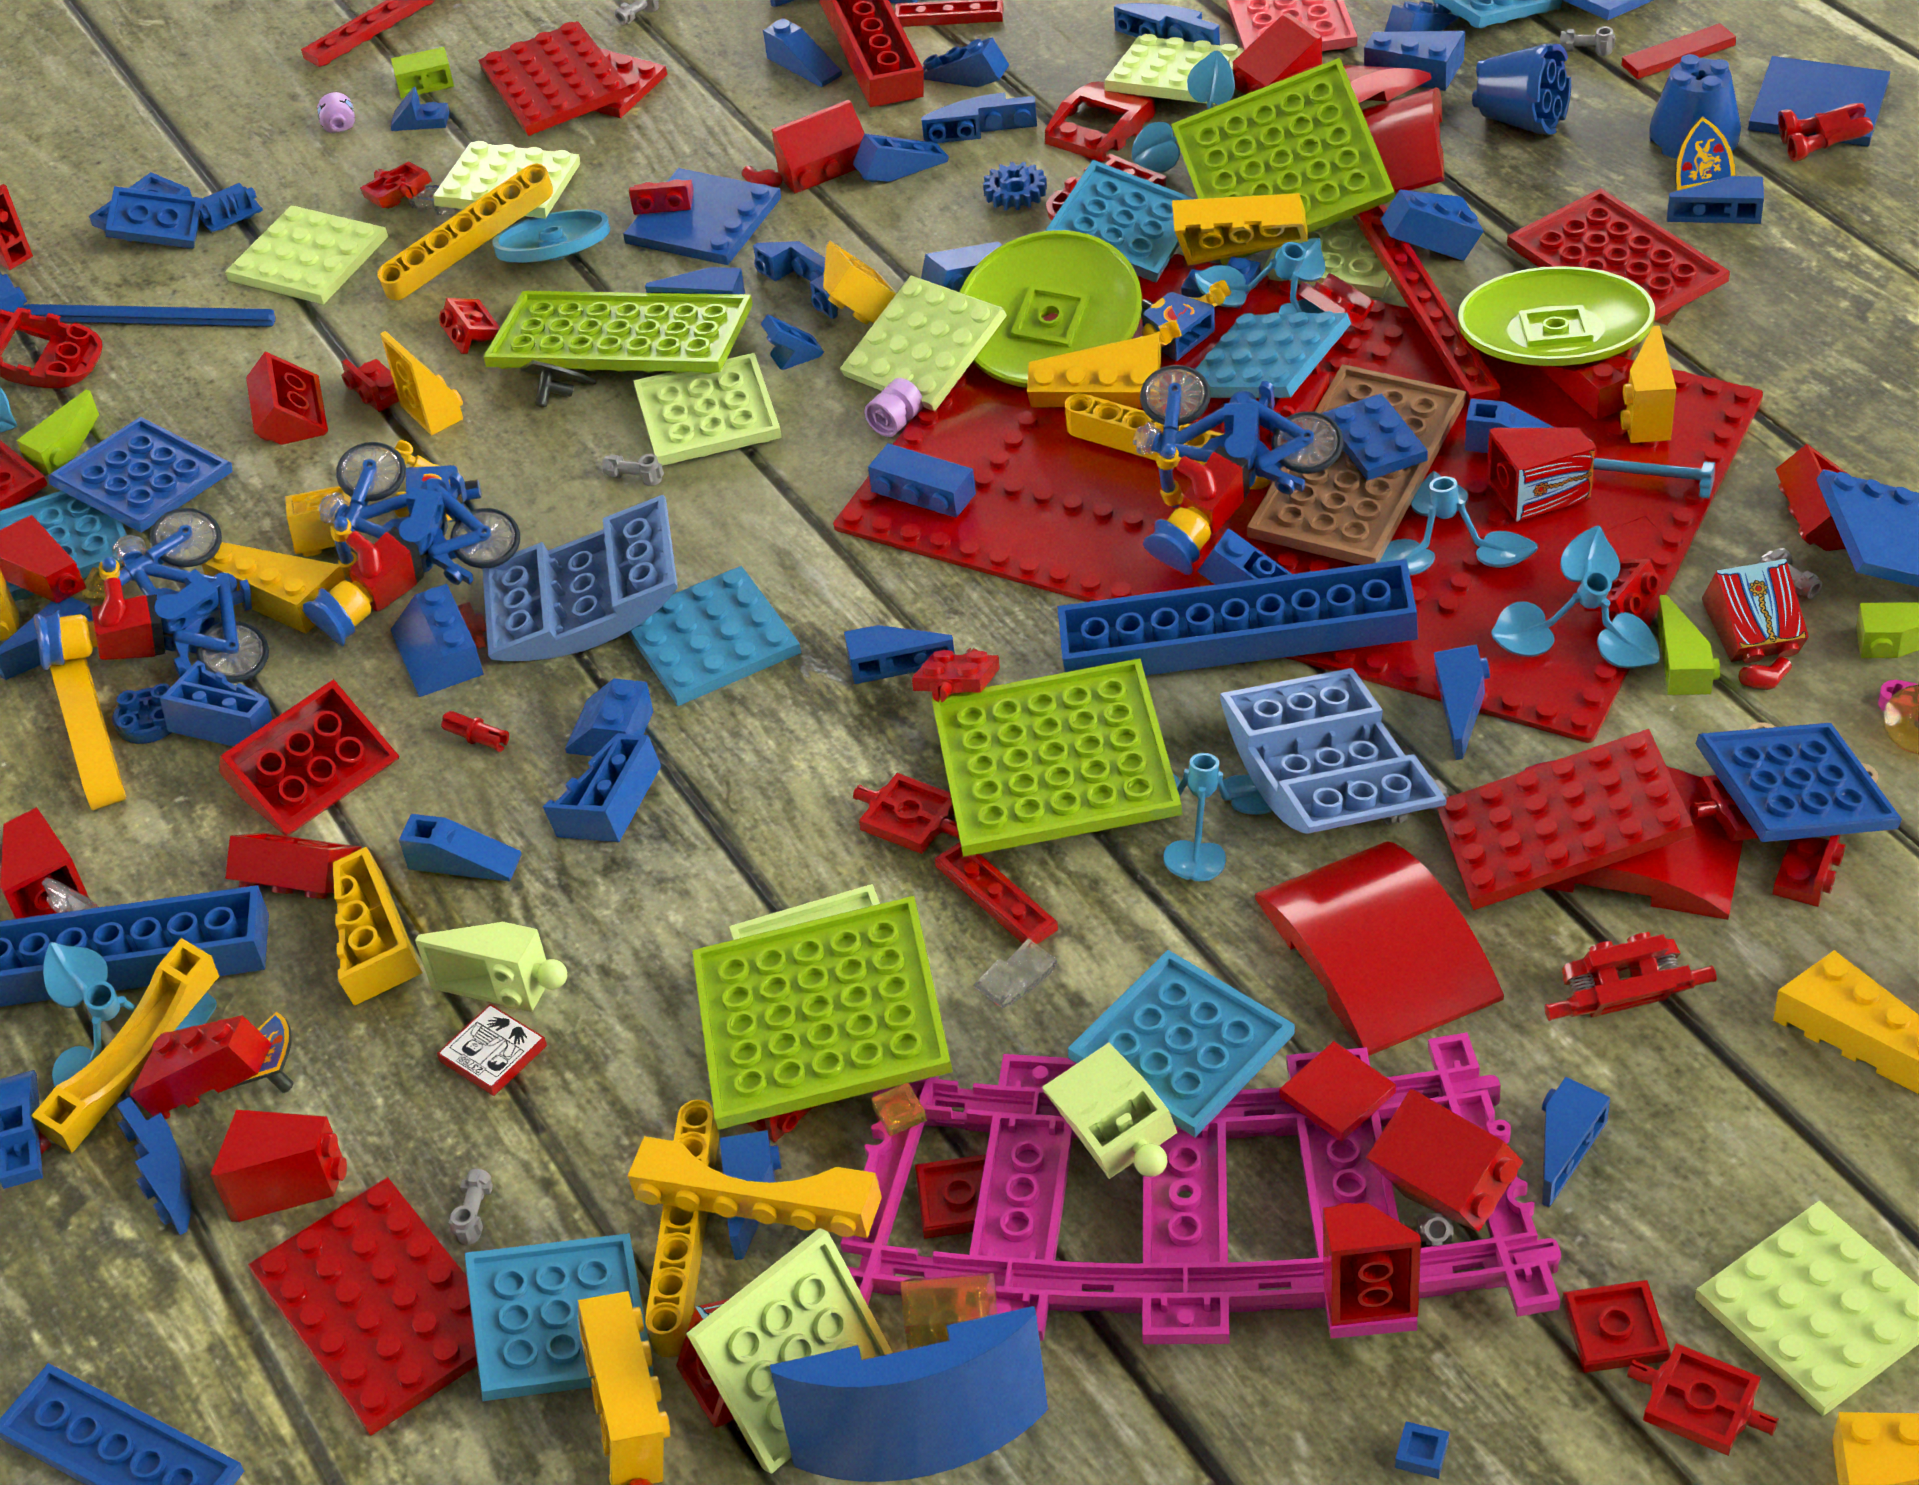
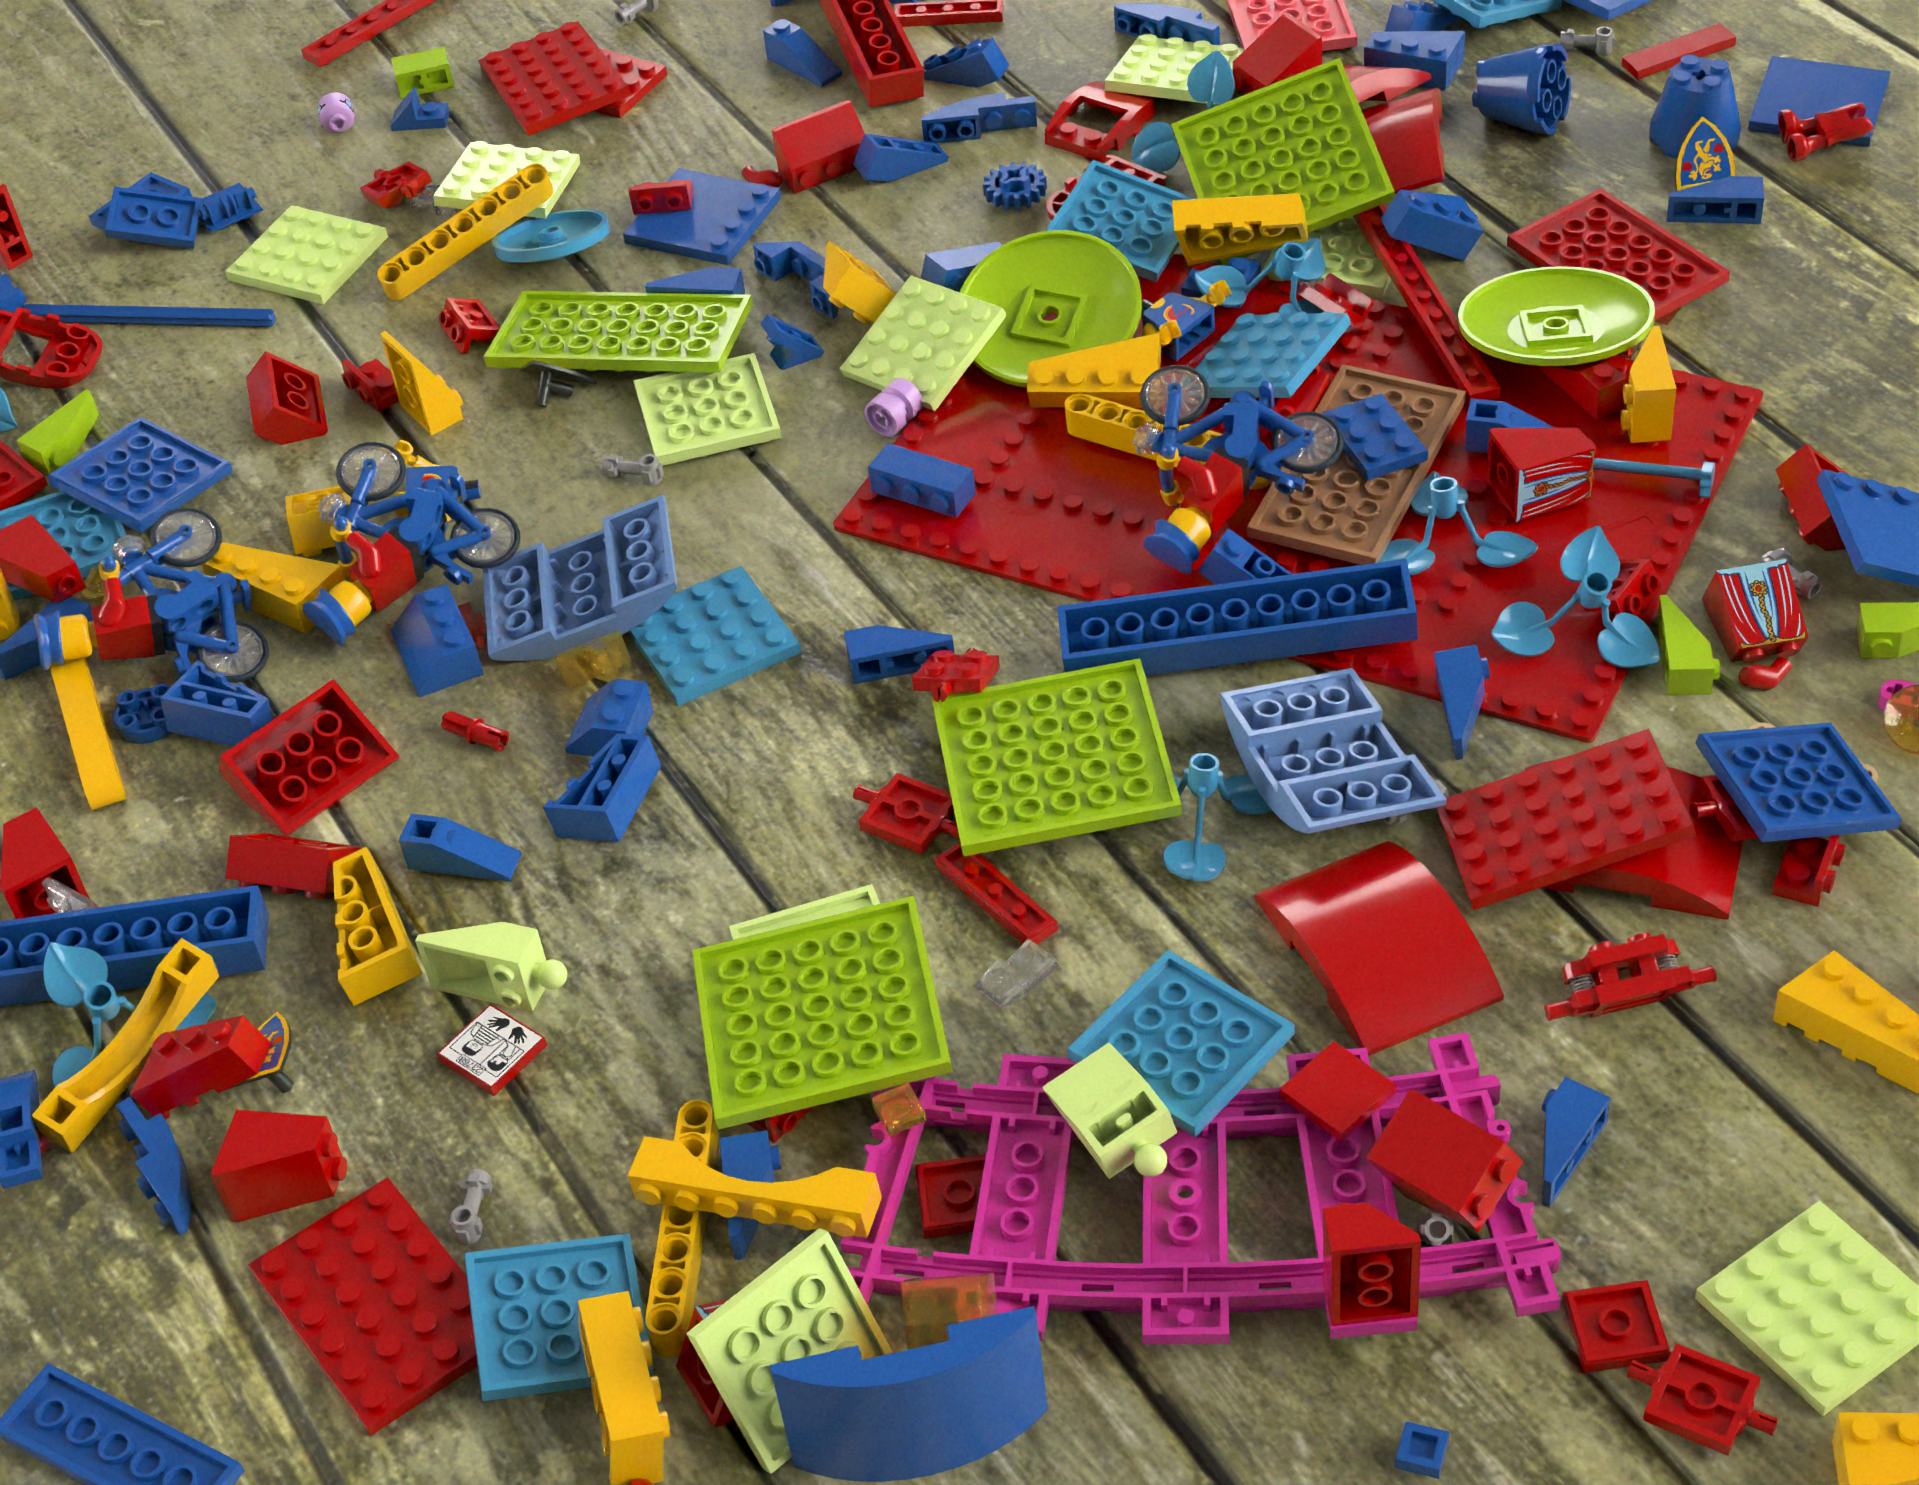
(594, 659): none -> clear yellow bracket

